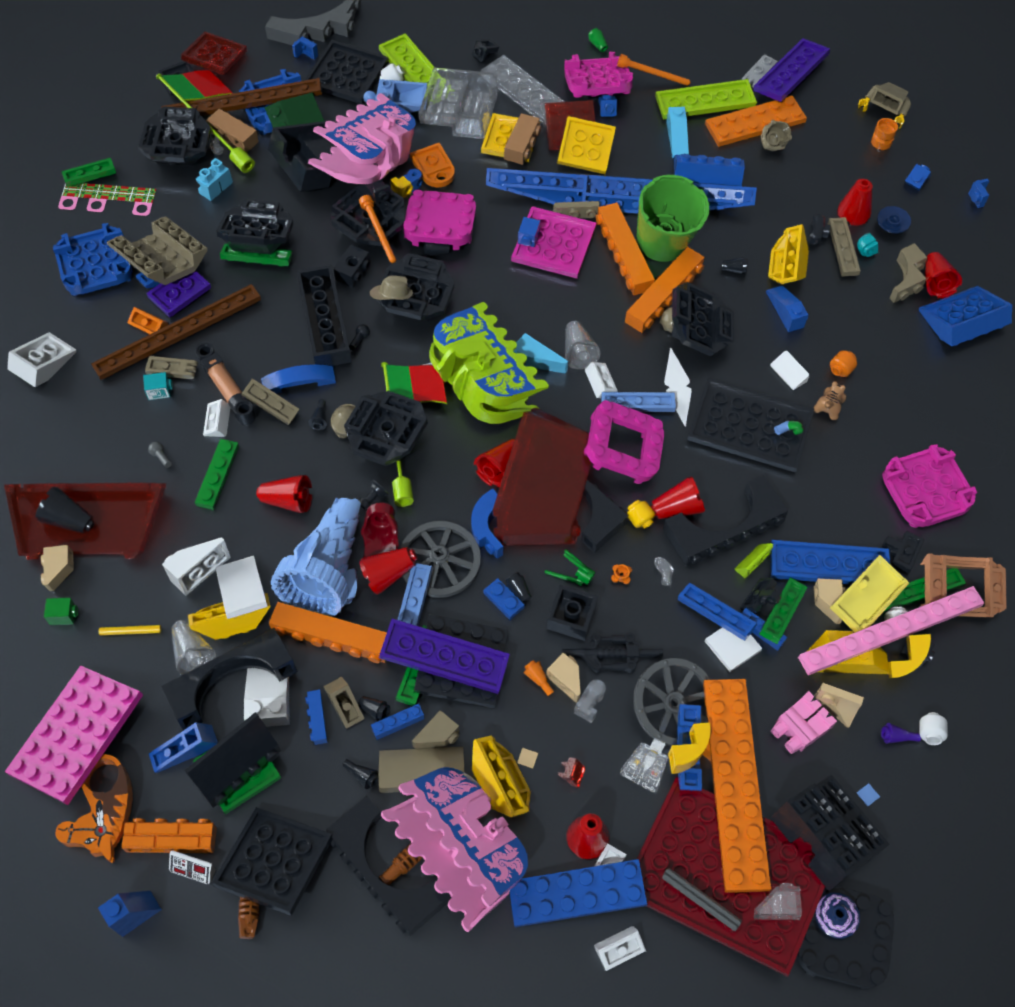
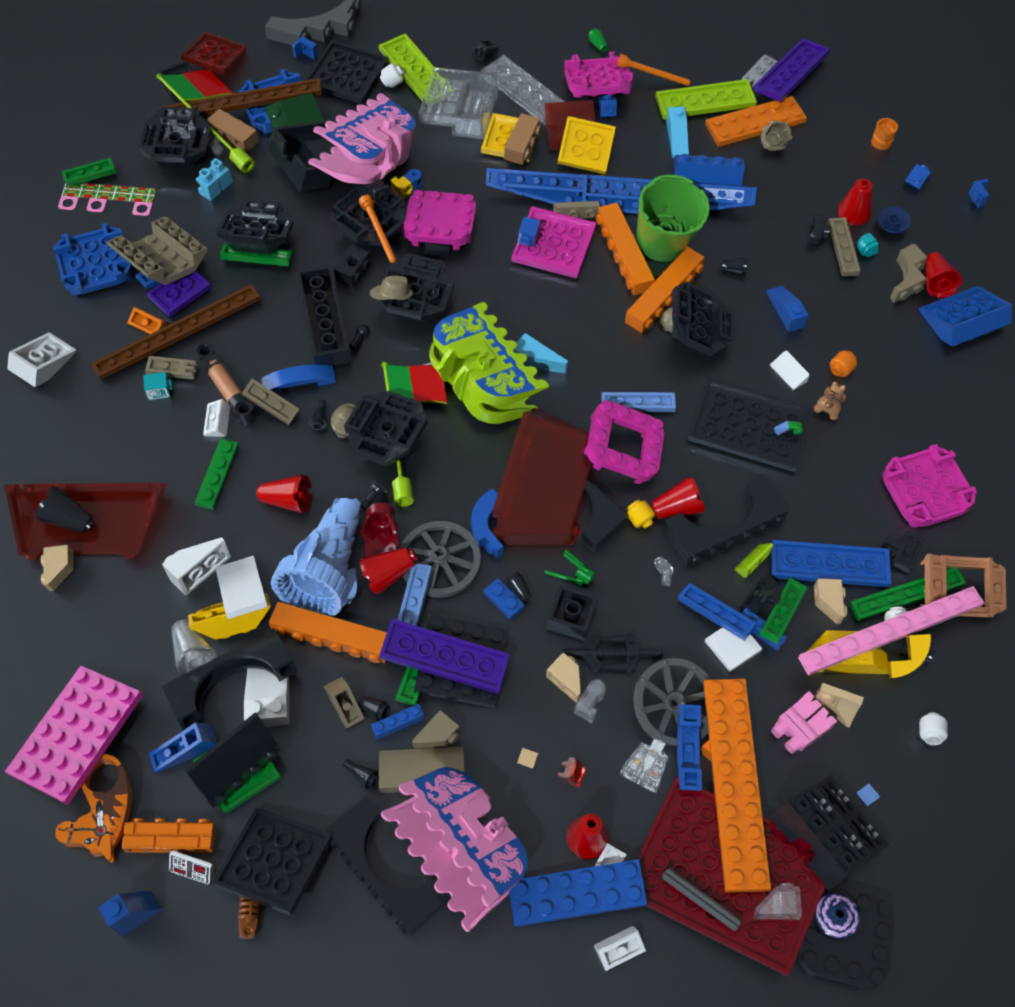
(60, 611): green brick -> none
(130, 630): yellow bar -> none
(157, 449): dark grey bar -> none
(317, 718): blue piece -> none
(400, 865): dark orange hinge -> none
(403, 93): medium blue slope -> none
(433, 164): orange plate -> none
(493, 463): red cone -> none
(500, 777): yellow wedge -> none
(536, 674): orange cone -> none
(580, 346): clear cone -> none
(600, 378): white slope -> none
(626, 570): orange plate -> none
(677, 382): white sticker -> none
(685, 756): yellow brick -> none
(789, 256): yellow wedge -> none
(869, 595): light yellow container -> none
(890, 98): dark tan torso -> none
(893, 734): dark purple cone -> none

